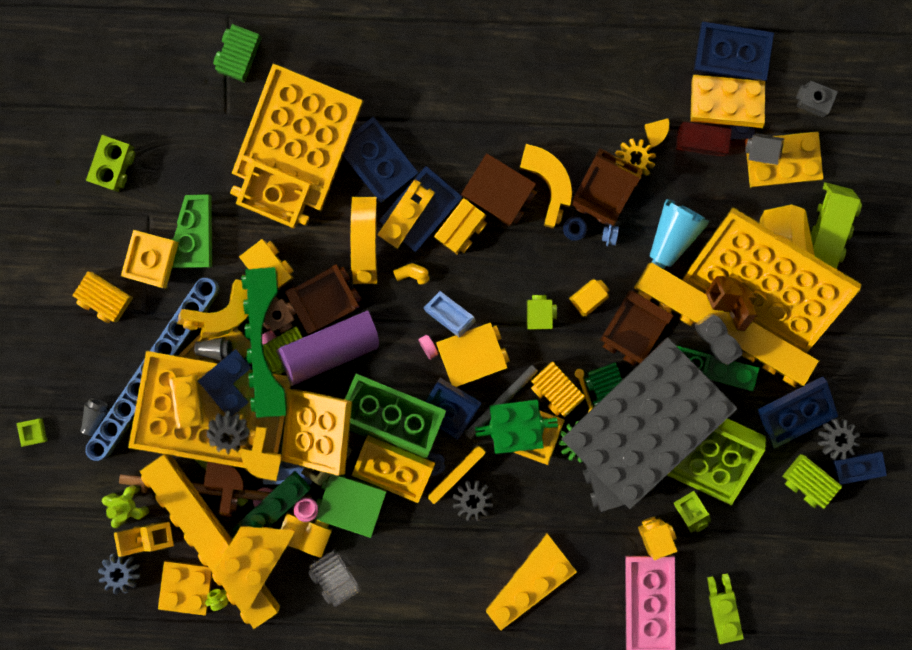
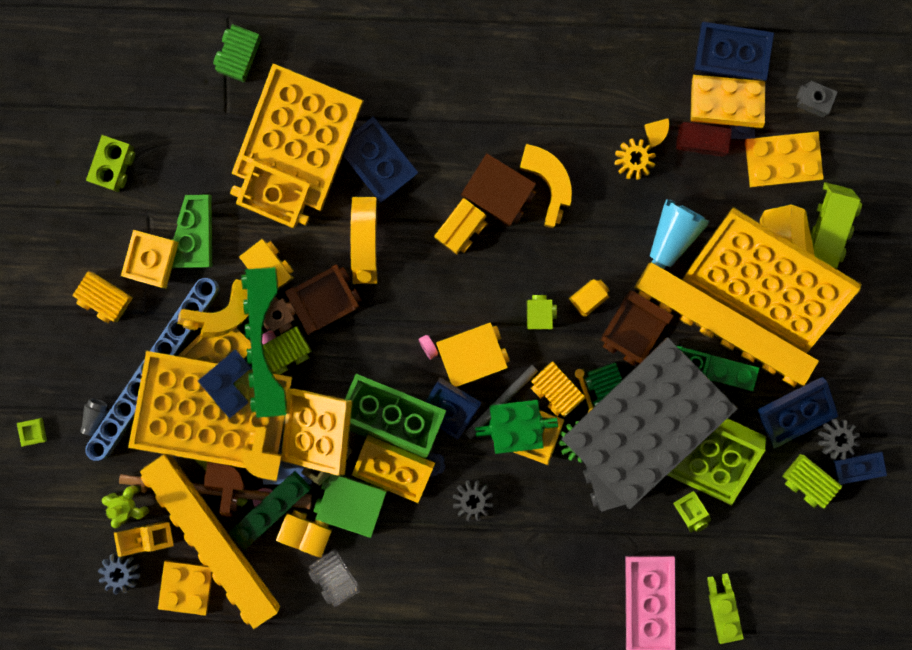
(187, 401): yellow brick -> none
(214, 348): dark grey cone -> none
(217, 599): lime plate -> none
(228, 432): dark grey gear -> none
(250, 561): yellow wing -> none
(306, 509): bright pink plate -> none
(328, 348): medium lavender brick -> none
(405, 214): yellow plate -> none
(414, 271): yellow arm -> none
(435, 212): dark blue plate -> none
(449, 314): medium blue tile -> none
(456, 474): yellow tile -> none
(535, 579): yellow wing -> none
(582, 228): dark blue plate -> none
(606, 187): reddish brown panel -> none
(610, 235): medium blue plate -> none
(657, 537): yellow brick -> none
(714, 332): dark grey brick -> none
(733, 297): reddish brown brick -> none
(765, 149): dark grey brick -> none

